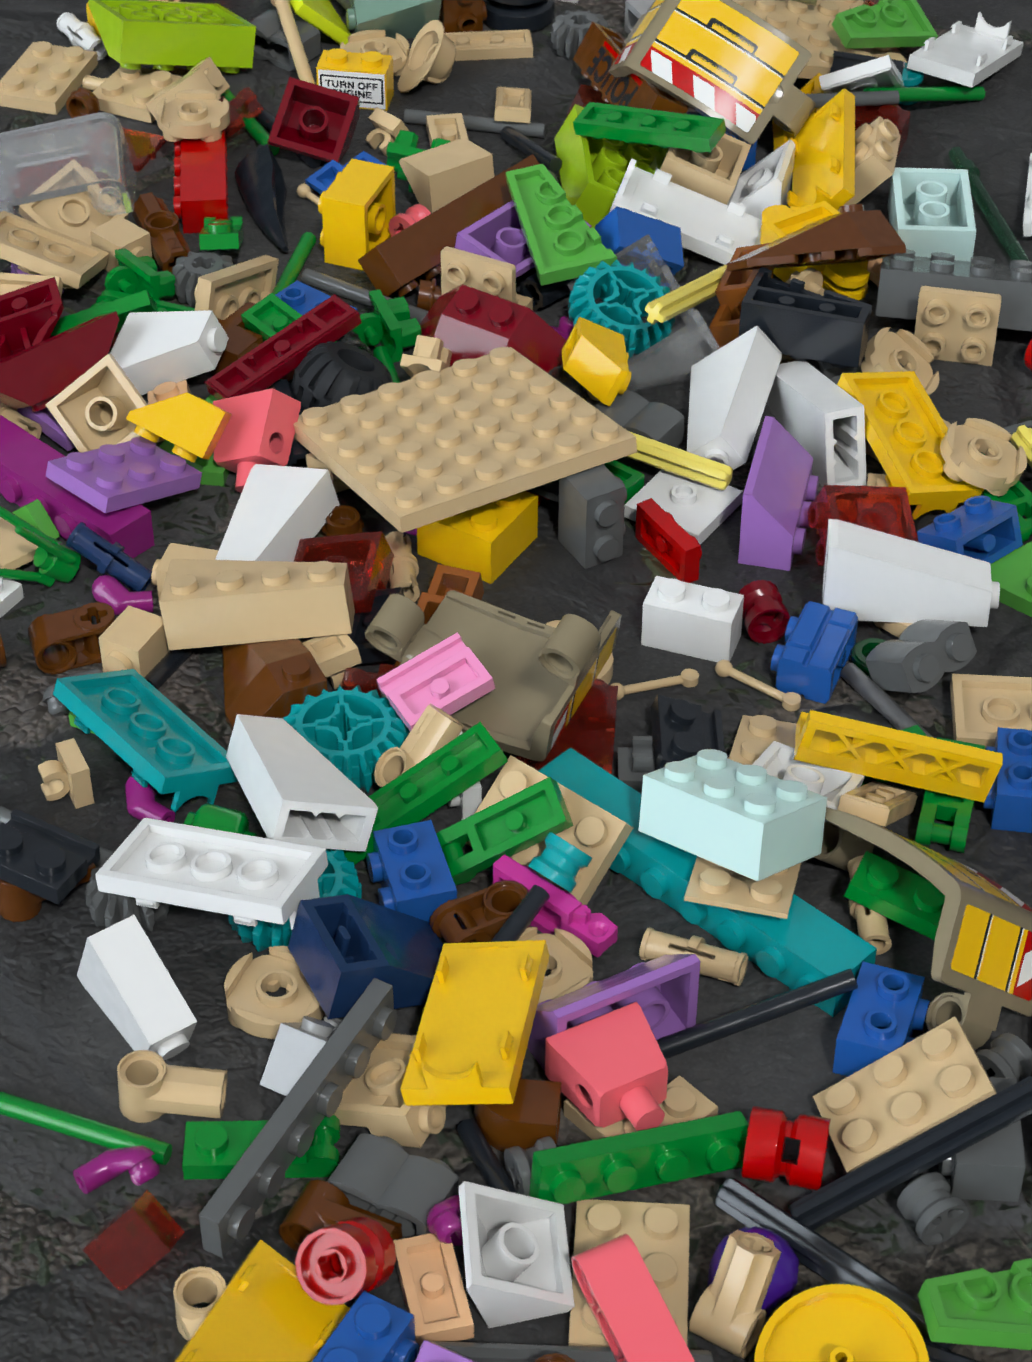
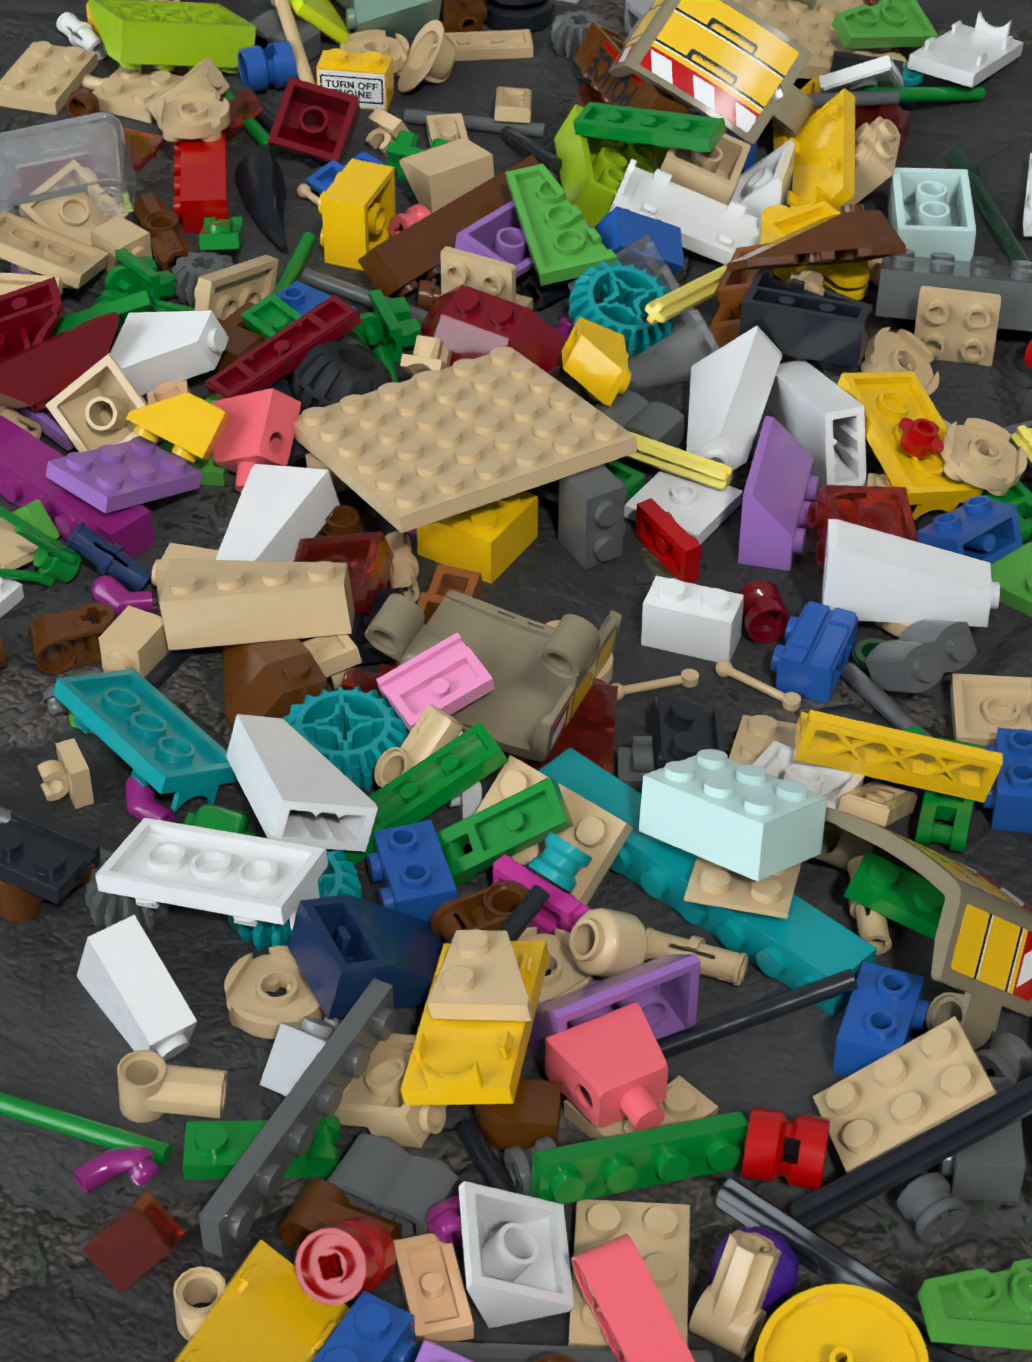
(266, 67): none -> blue wheel
(480, 980): none -> tan wing
(608, 942): none -> tan head
(920, 437): none -> red plate

